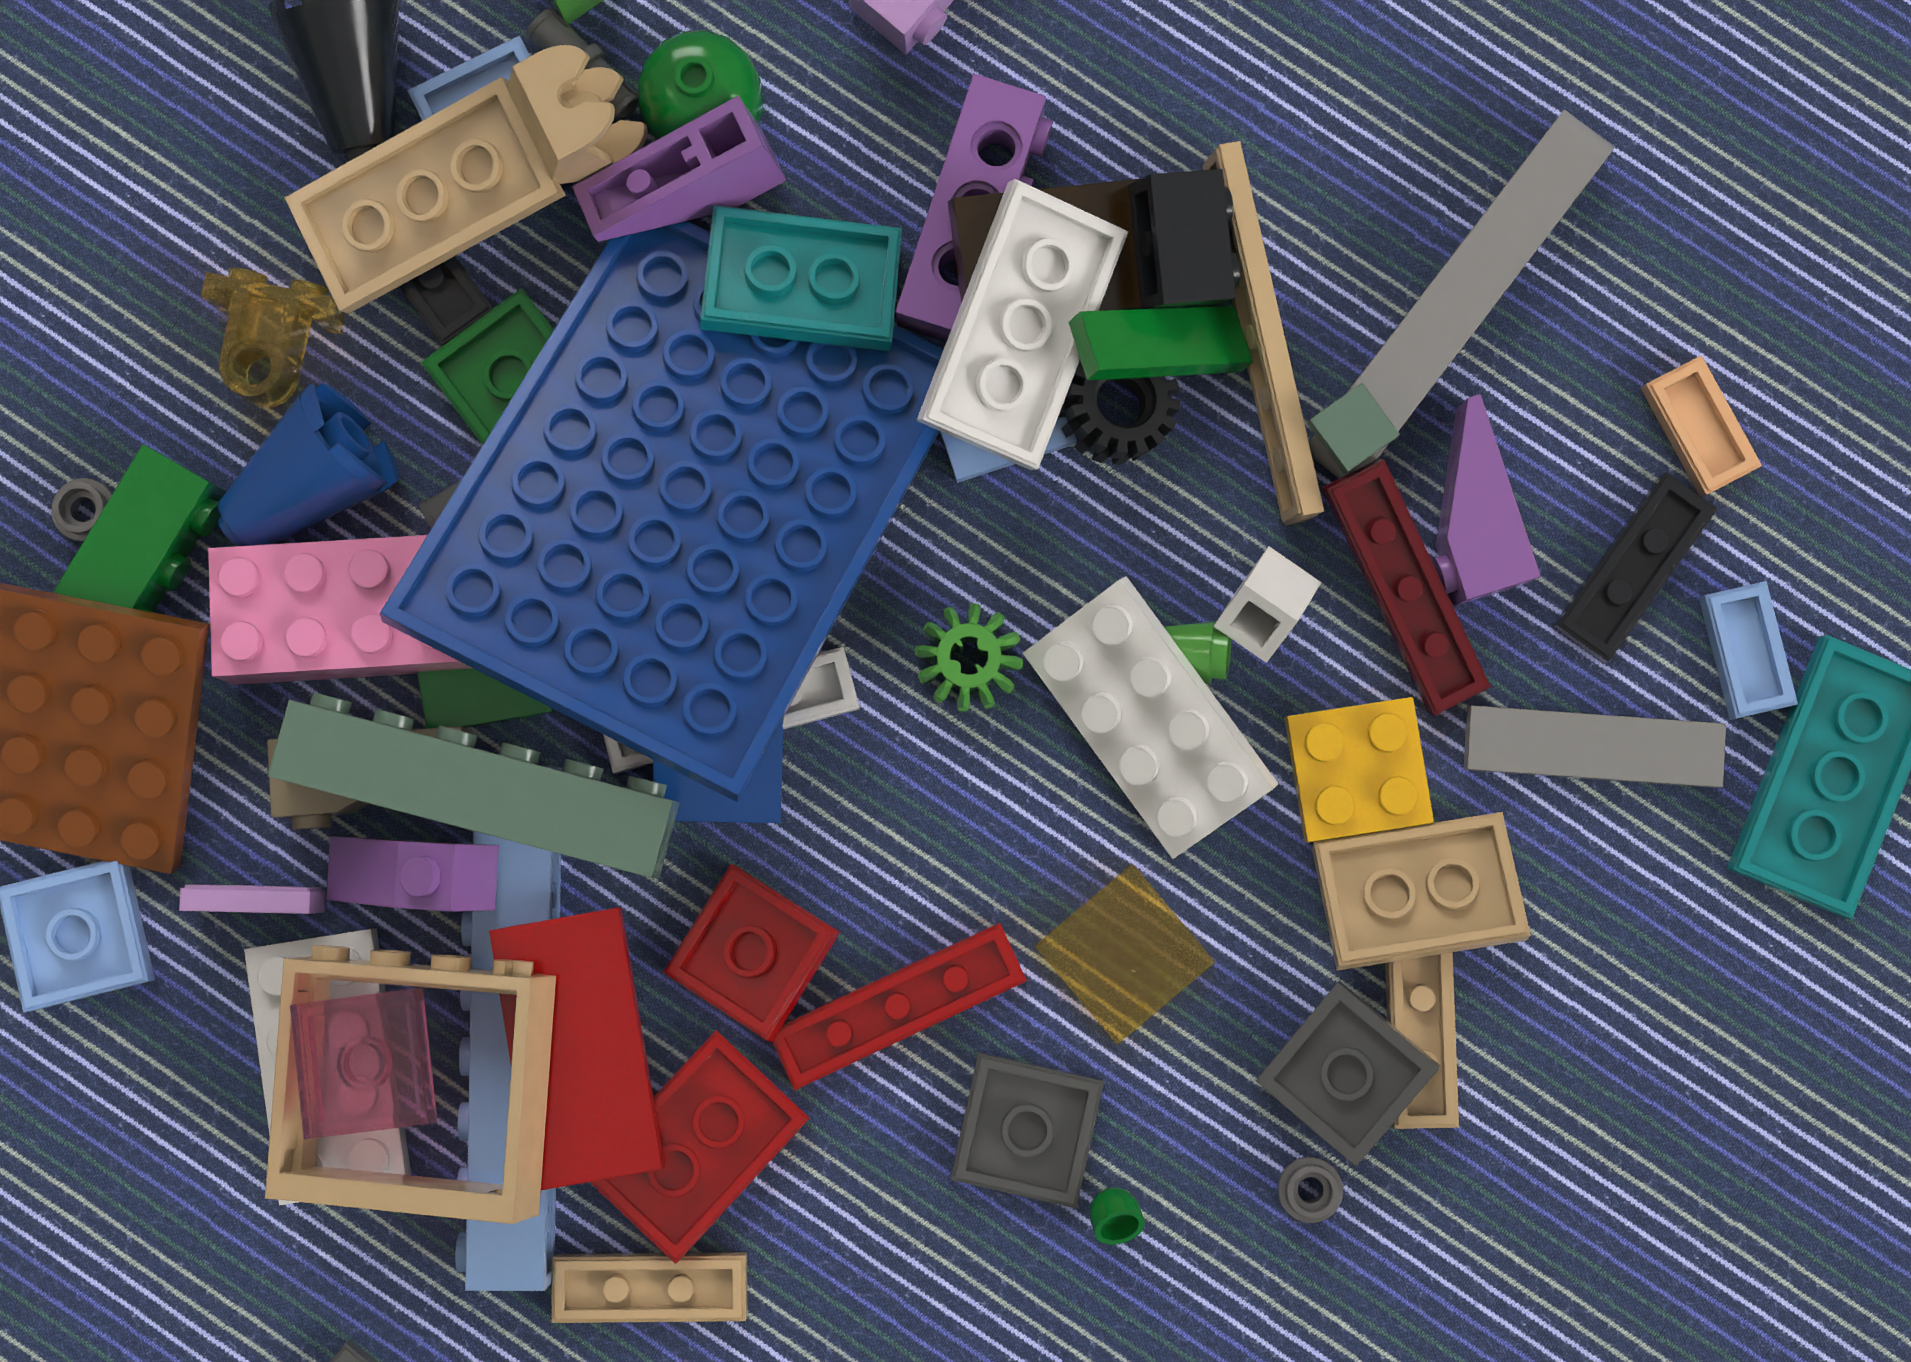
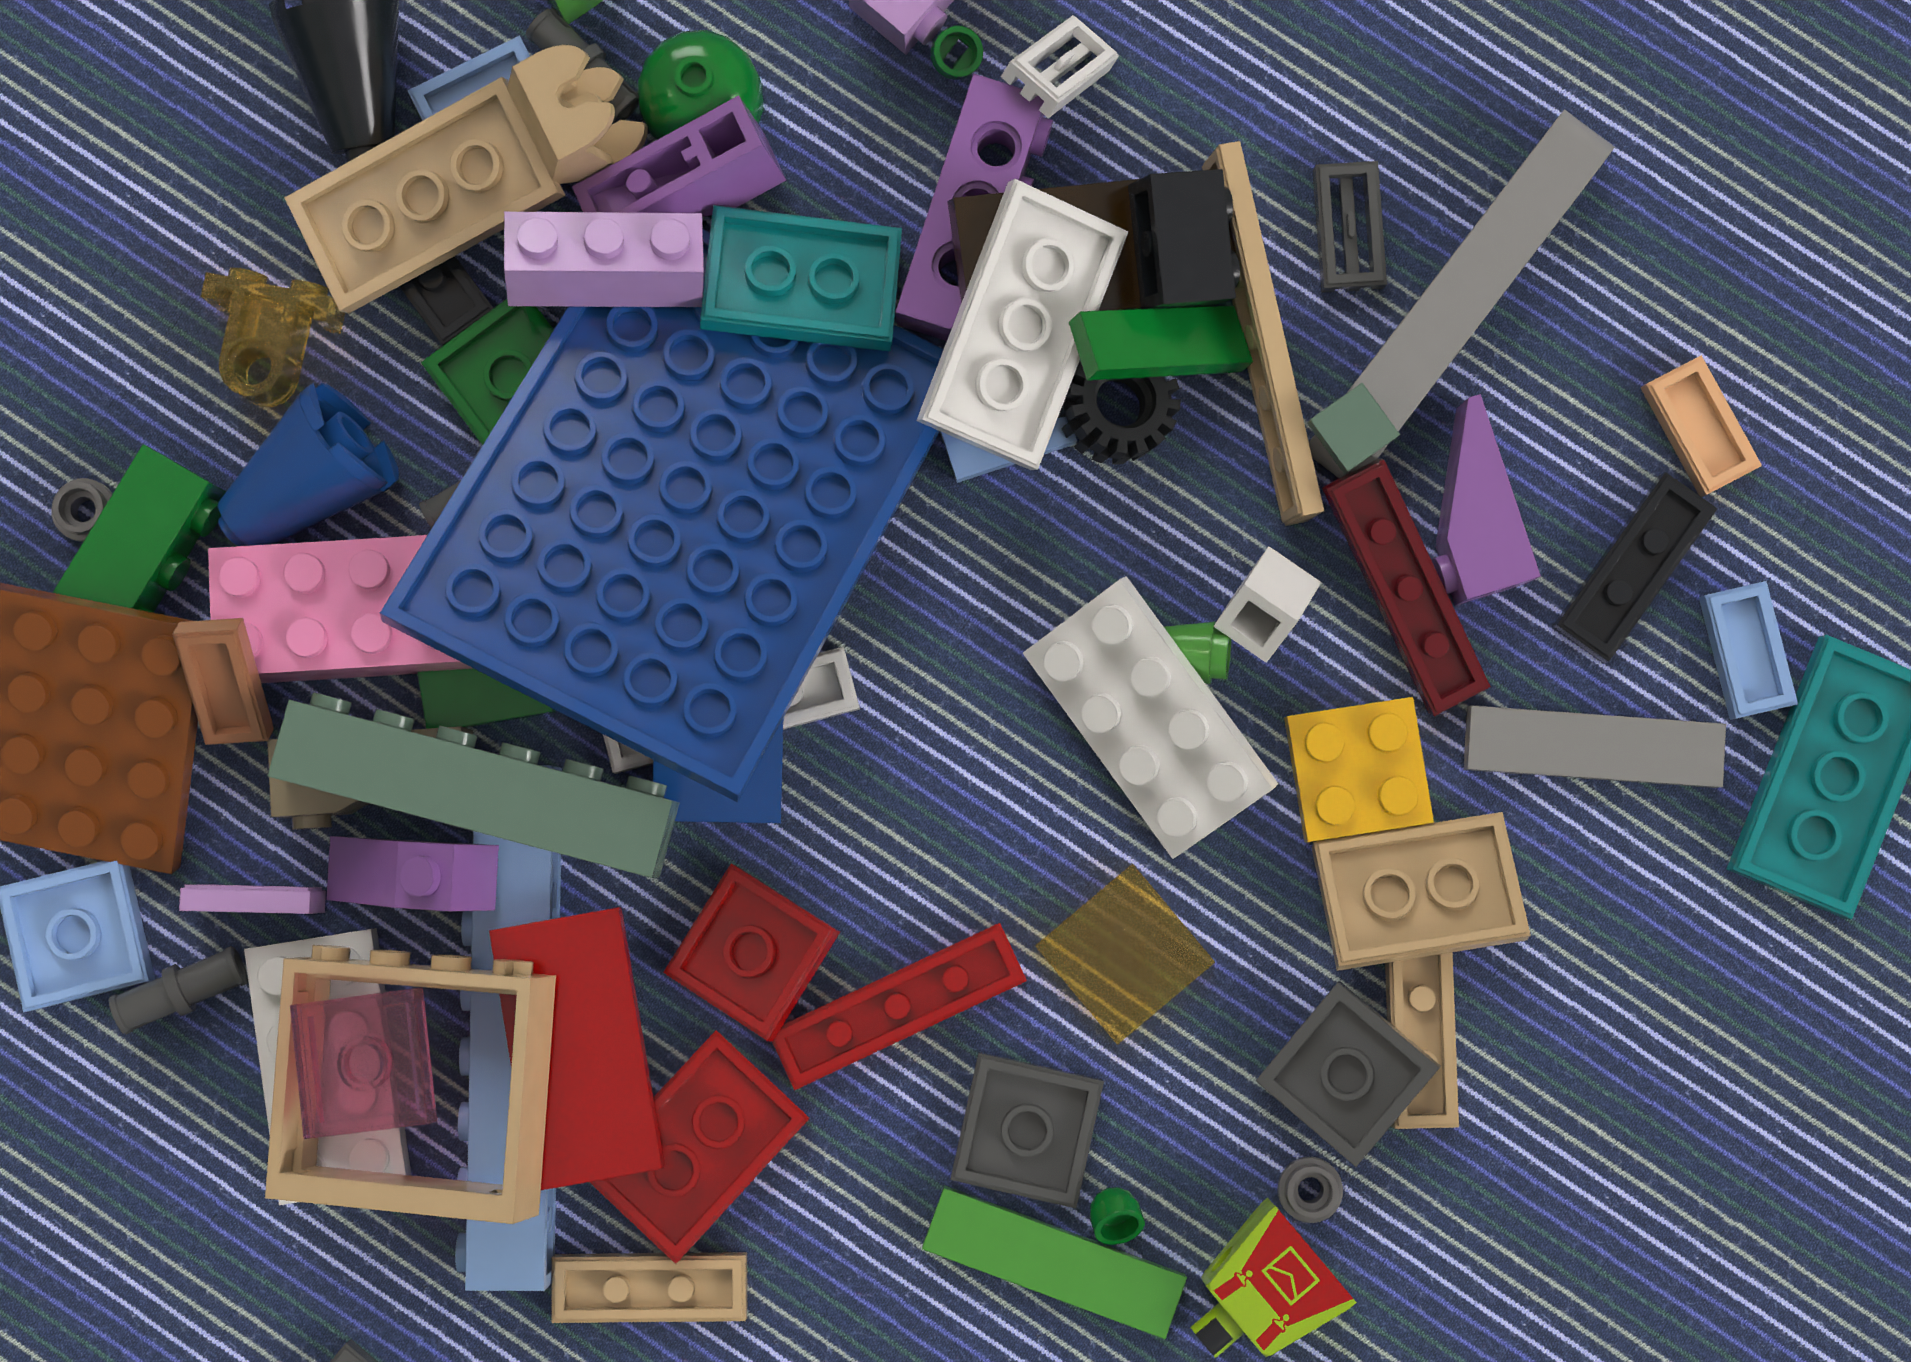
(178, 990): none -> dark grey pin
(223, 681): none -> nougat tile
(603, 259): none -> lavender brick
(966, 62): none -> green hinge
(986, 646): bright green gear -> none
(1042, 83): none -> white tile
(1054, 1262): none -> bright green tile
(1268, 1287): none -> torso
(1352, 279): none -> dark grey tile

